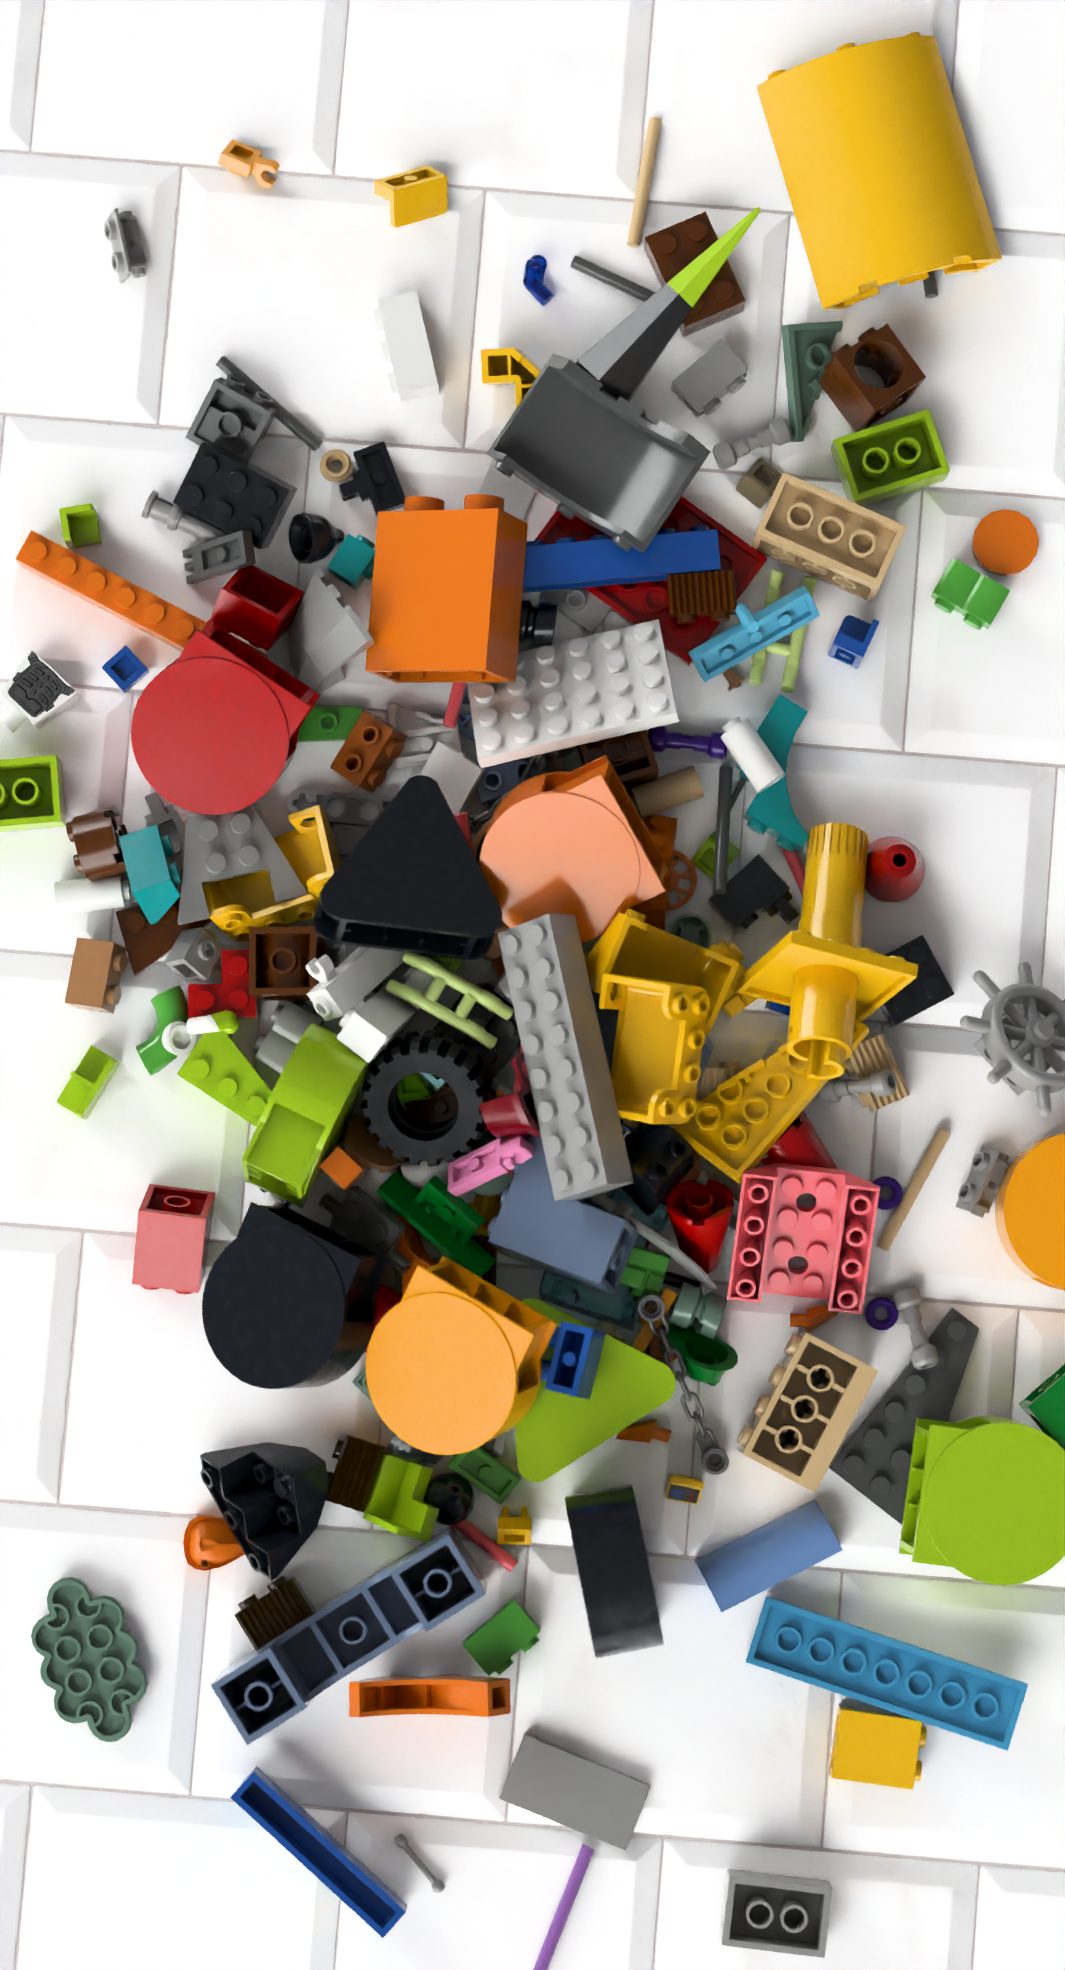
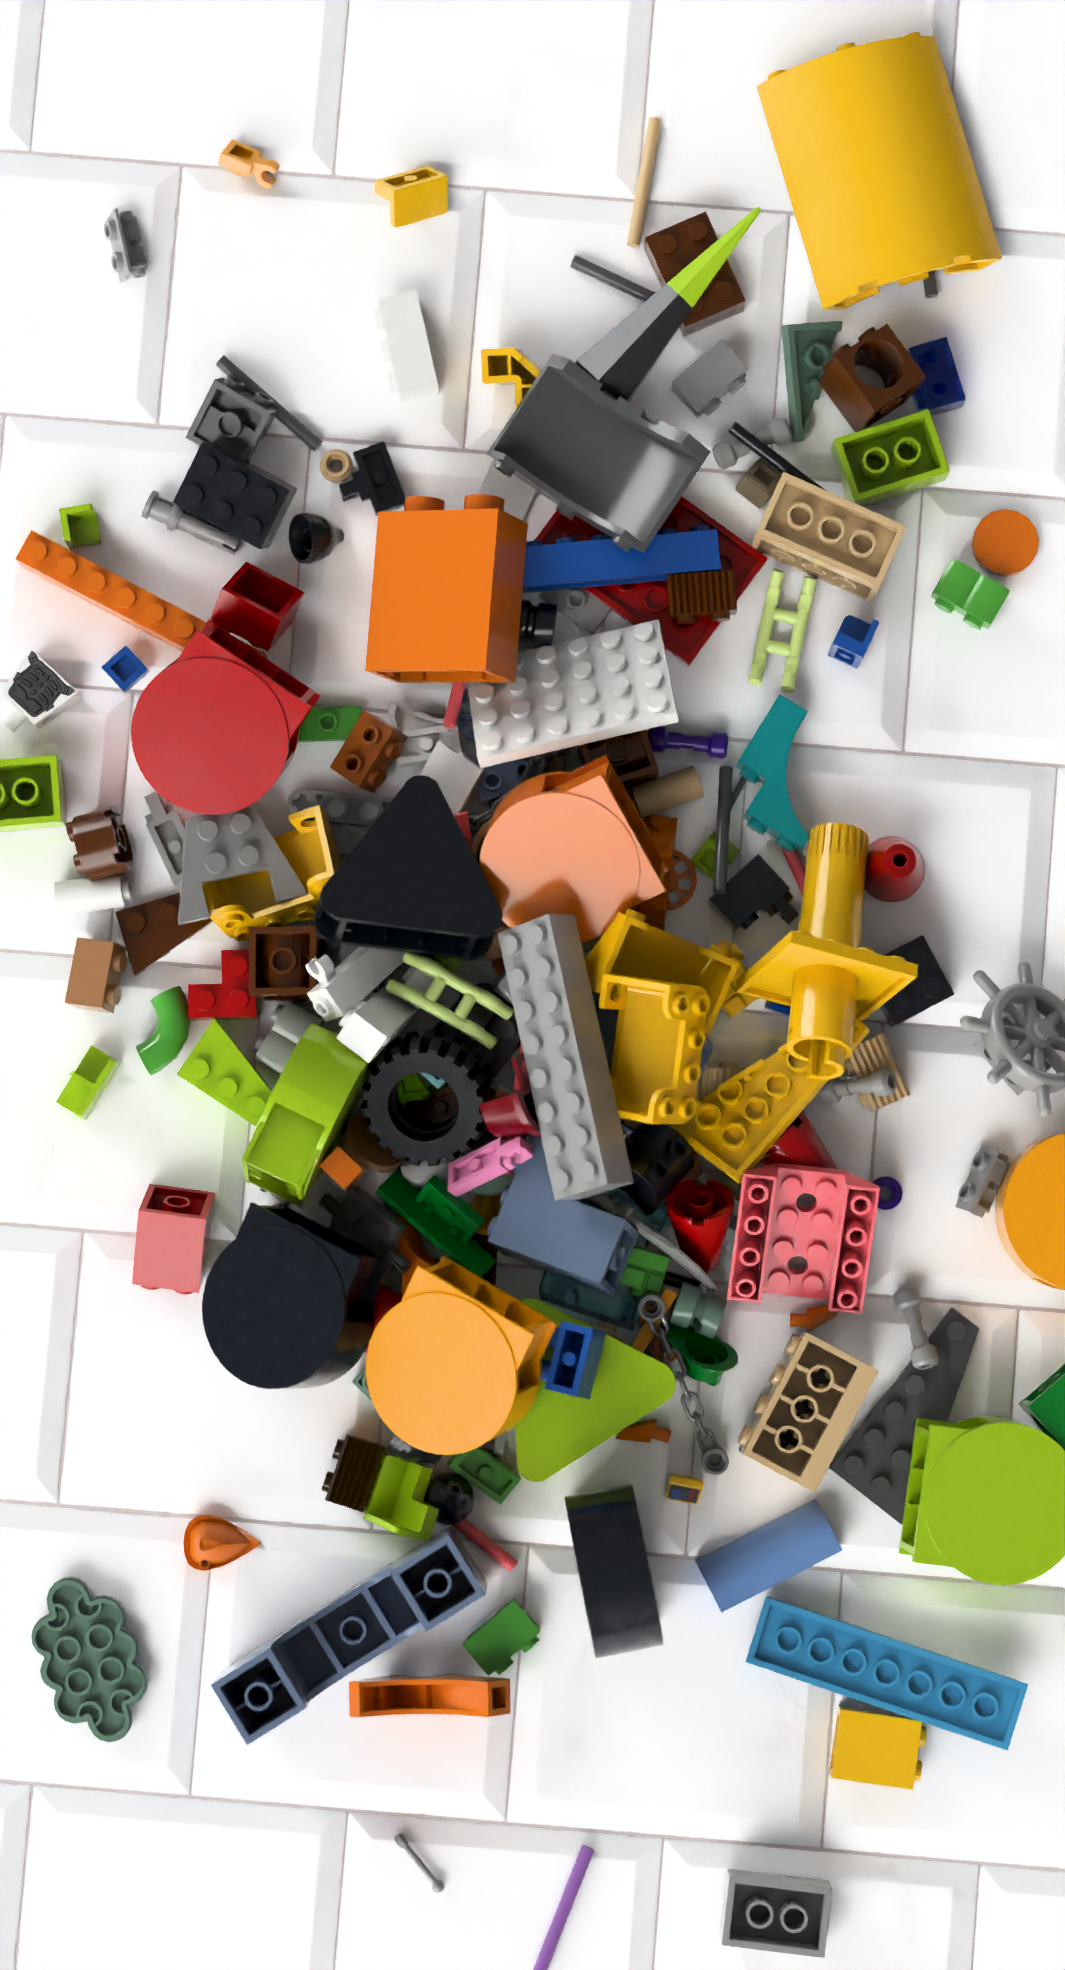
(151, 871): teal slope -> none
(178, 1040): white tile -> none
(194, 954): light grey brick -> none
(216, 1022): arm -> none
(219, 556): dark grey hinge -> none
(268, 1499): black brick -> none
(273, 1612): dark brown brick -> none
(319, 1851): blue brick -> none
(325, 635): light grey brick -> none
(353, 561): teal brick -> none
(514, 1529): yellow tile -> none
(534, 278): clear blue arm -> none
(575, 1791): light grey tile -> none
(692, 928): sand green wheel -> none
(733, 679): medium nougat piece -> none
(751, 754): white brick -> none
(753, 632): medium azure plate -> none
(767, 453): none -> black bar
(892, 1313): dark purple plate -> none
(913, 1189): tan bar -> none
(942, 386): none -> clear blue brick

